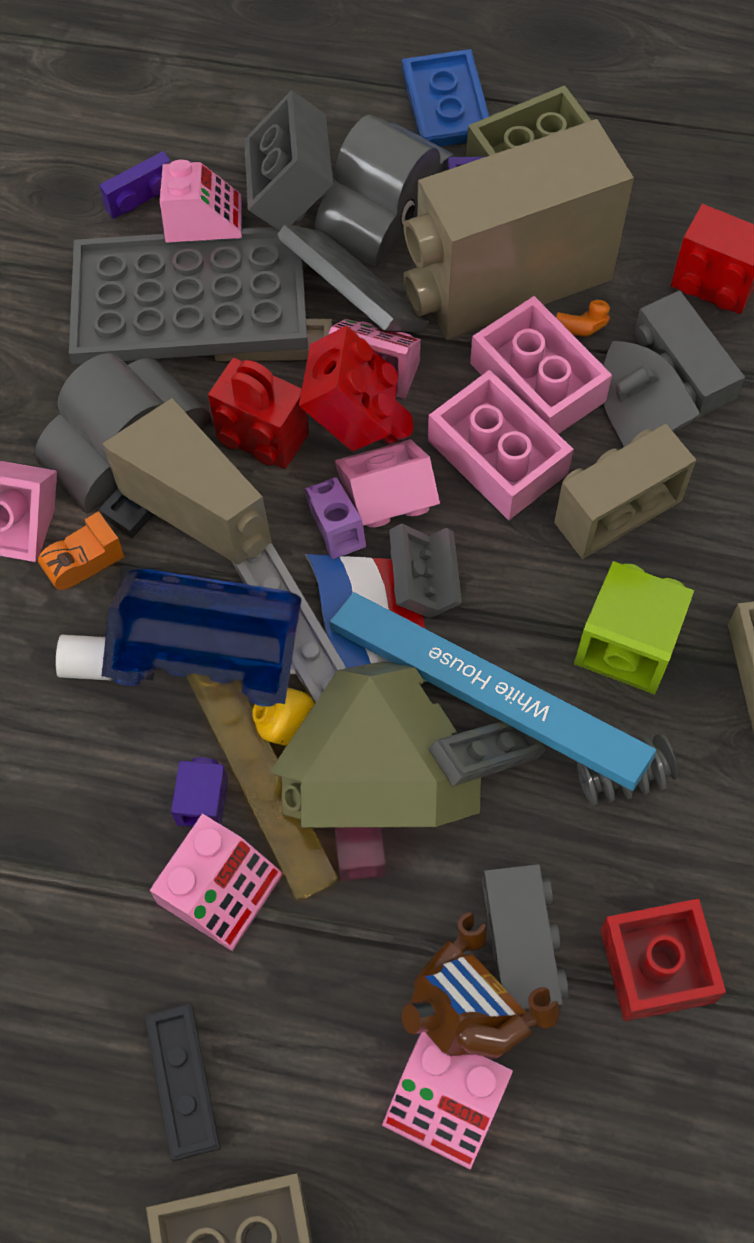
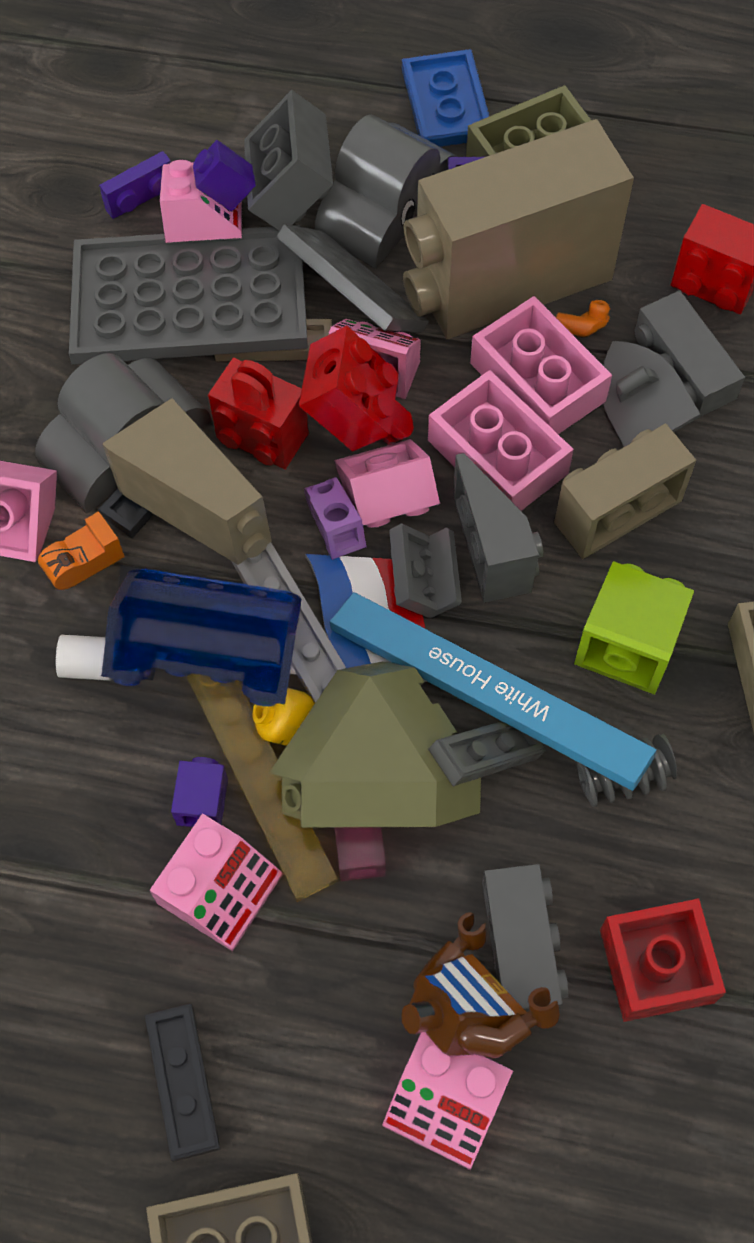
(223, 175): none -> dark purple brick
(495, 533): none -> dark grey slope

